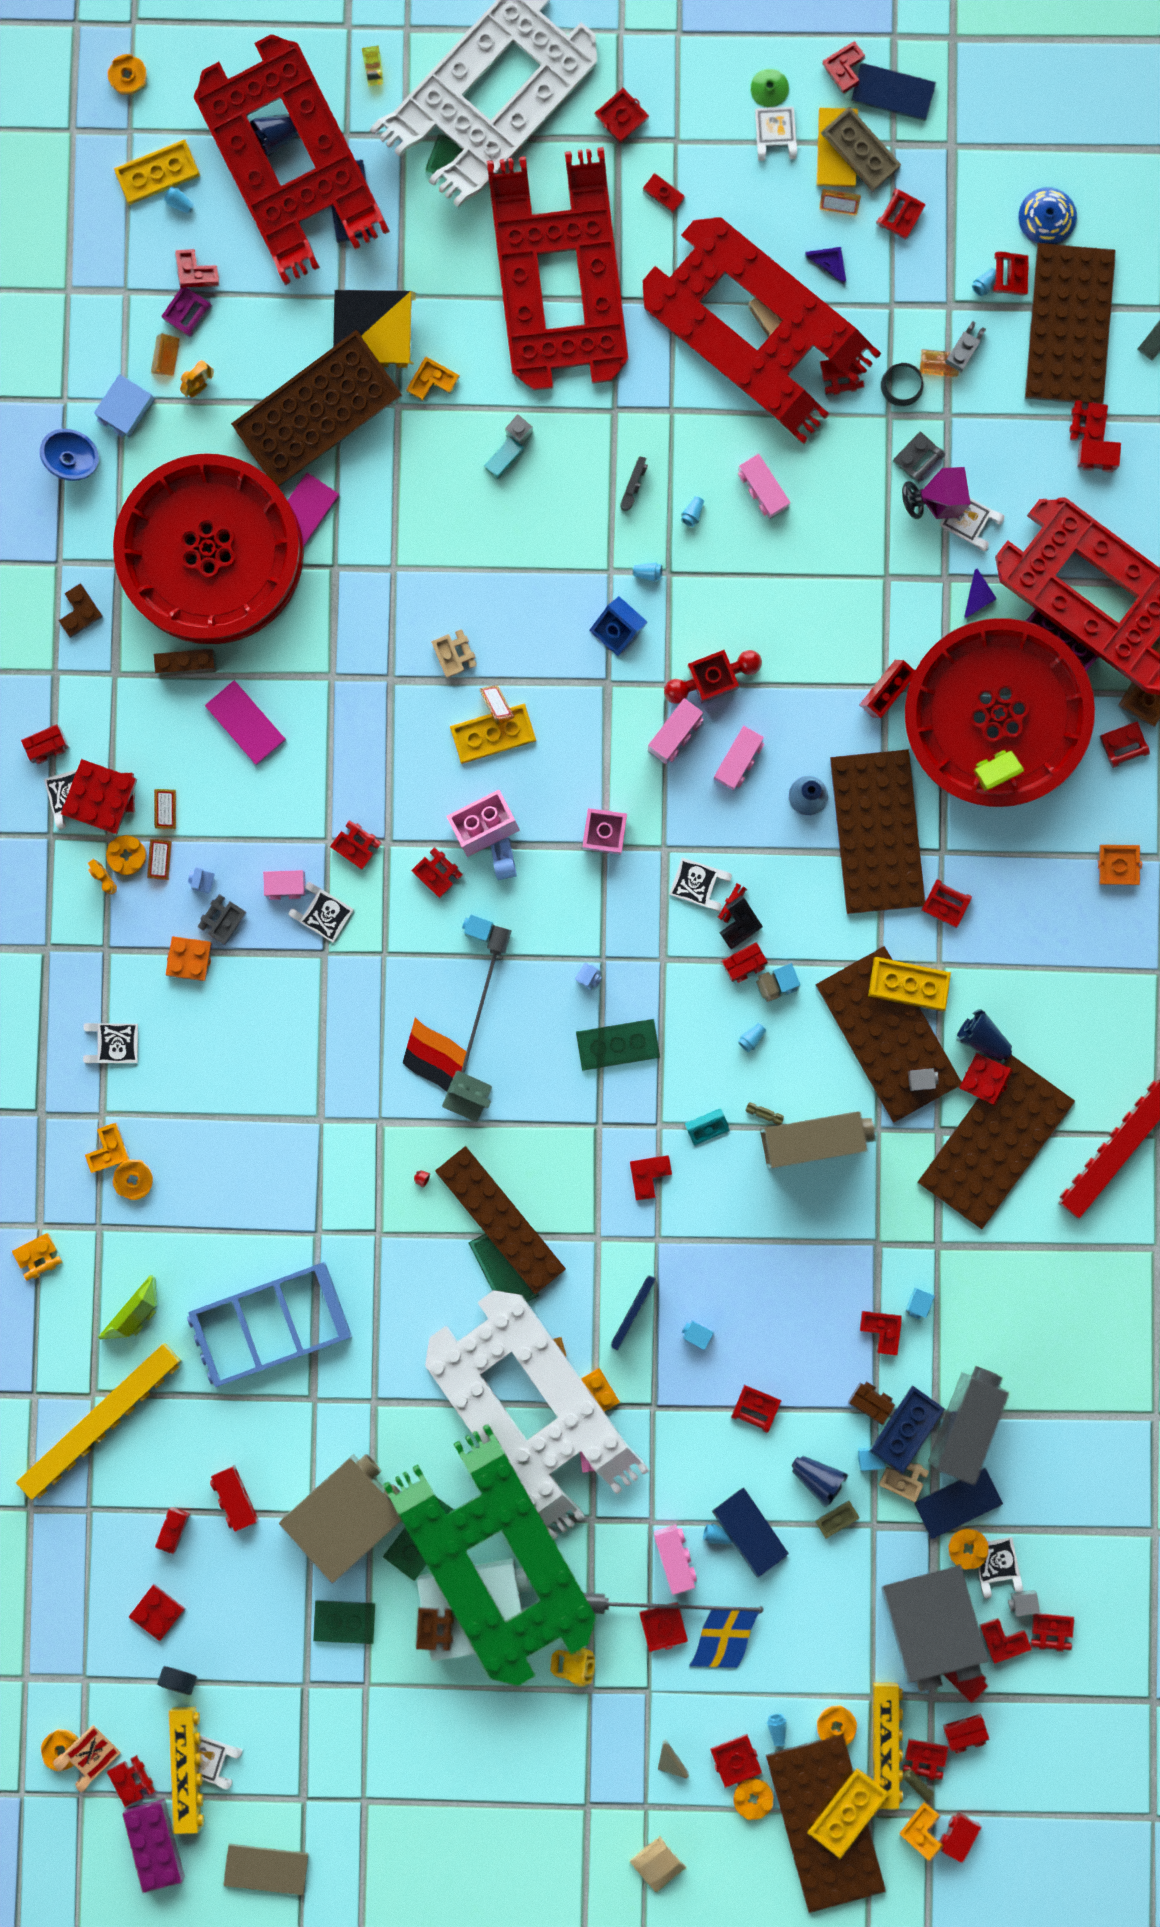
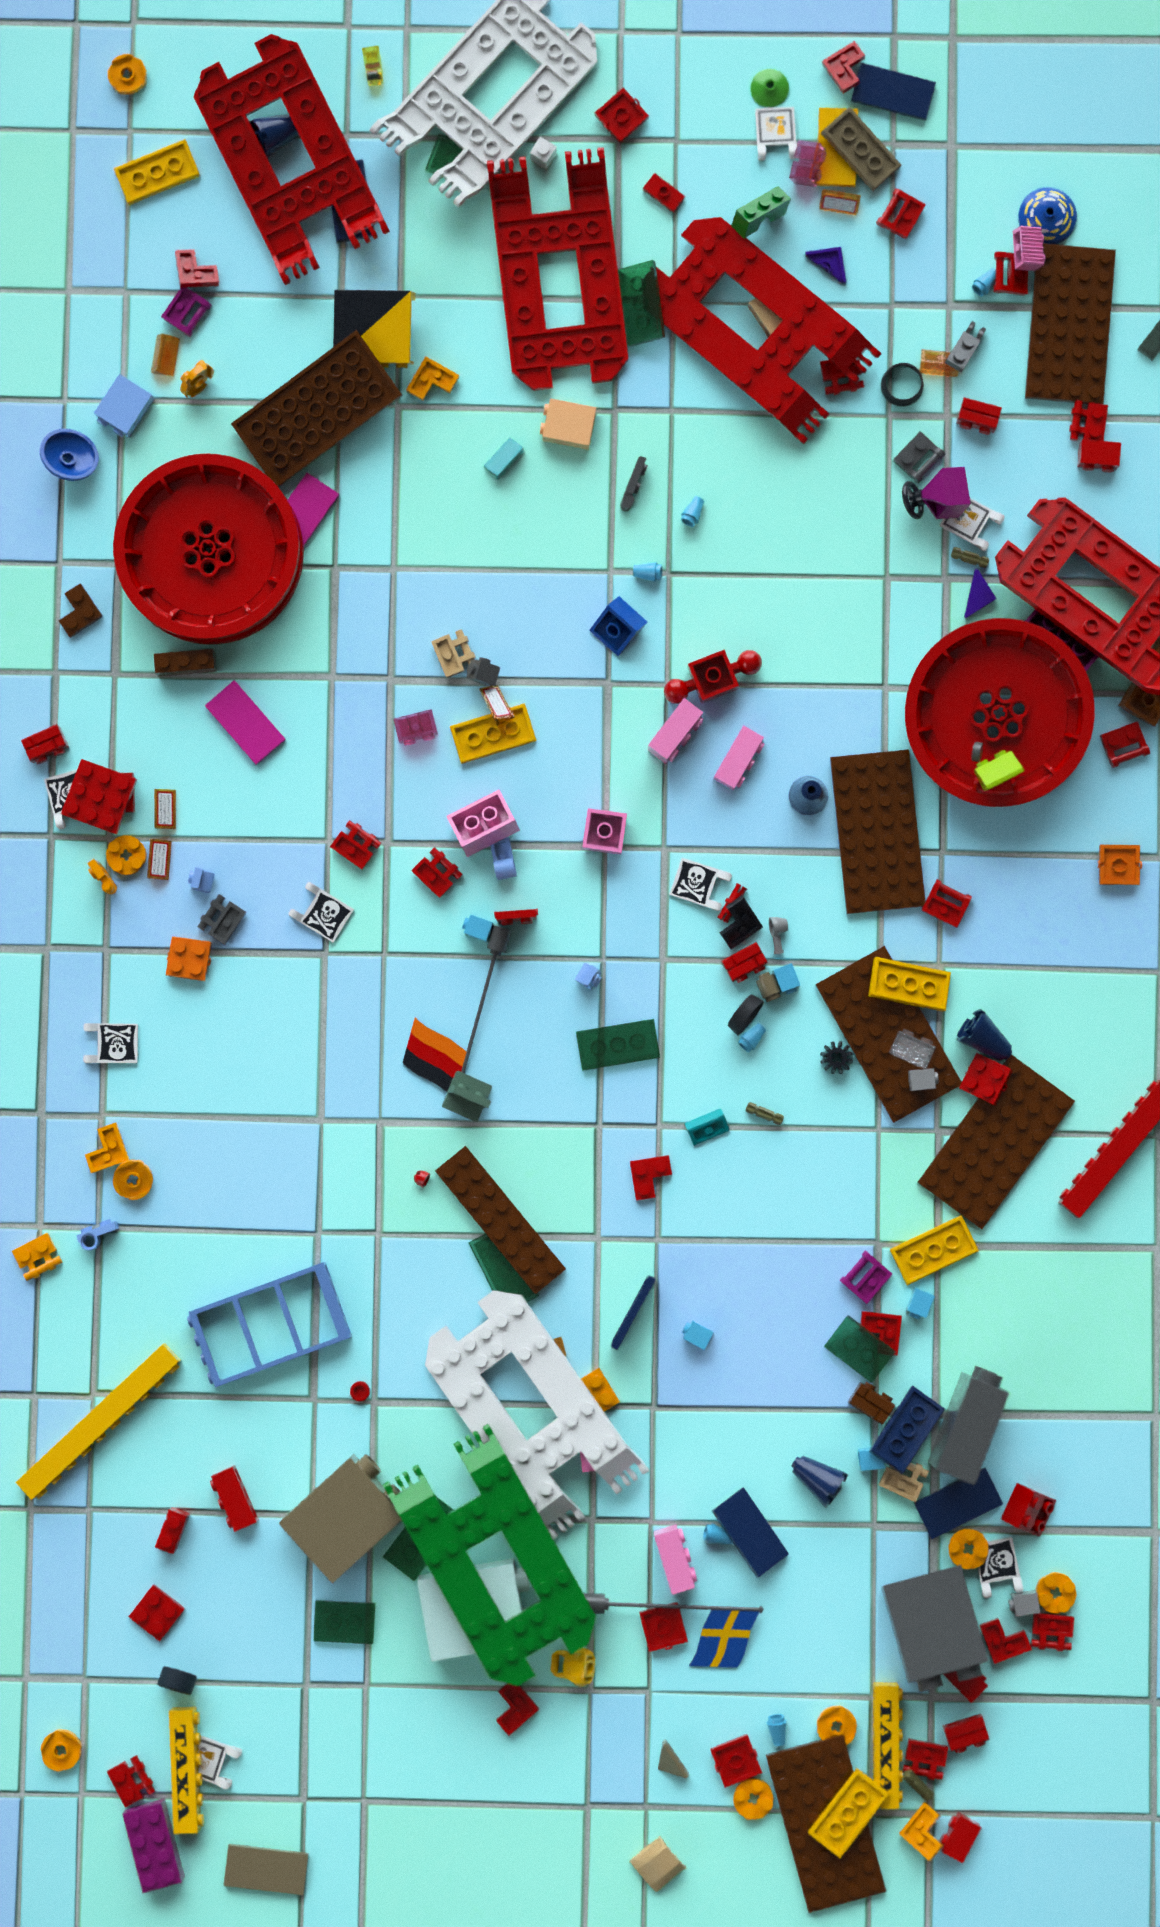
(90, 1755): flag -> none
(105, 1227): none -> light blue plate
(133, 1313): lime wedge -> none
(178, 200): medium azure cone -> none
(284, 884): bright pink brick -> none
(360, 1391): none -> red tile
(416, 727): none -> clear pink brick
(428, 1626): reddish brown plate -> none
(483, 672): none -> dark grey brick
(507, 918): none -> red plate
(519, 429): light grey brick -> none
(520, 1708): none -> red plate
(543, 153): none -> white brick
(568, 423): none -> light nougat brick
(641, 303): none -> clear green tile
(745, 1014): none -> black tyre
(759, 1402): red plate -> none
(763, 486): bright pink brick -> none
(770, 205): none -> green arch
(777, 927): none -> light grey bar
(807, 170): none -> clear pink piece
(816, 1139): dark tan brick -> none
(834, 1065): none -> black gear
(837, 1519): olive plate -> none
(859, 1348): none -> clear green tile
(871, 1281): none -> magenta plate
(887, 689): red brick -> none
(912, 1049): none -> clear brick
(934, 1250): none -> yellow tile
(970, 557): none -> olive axle
(977, 752): none -> dark grey tile
(978, 416): none -> red brick
(1028, 248): none -> bright pink brick
(1028, 1509): none -> red slope
(1060, 1603): none -> light orange plate

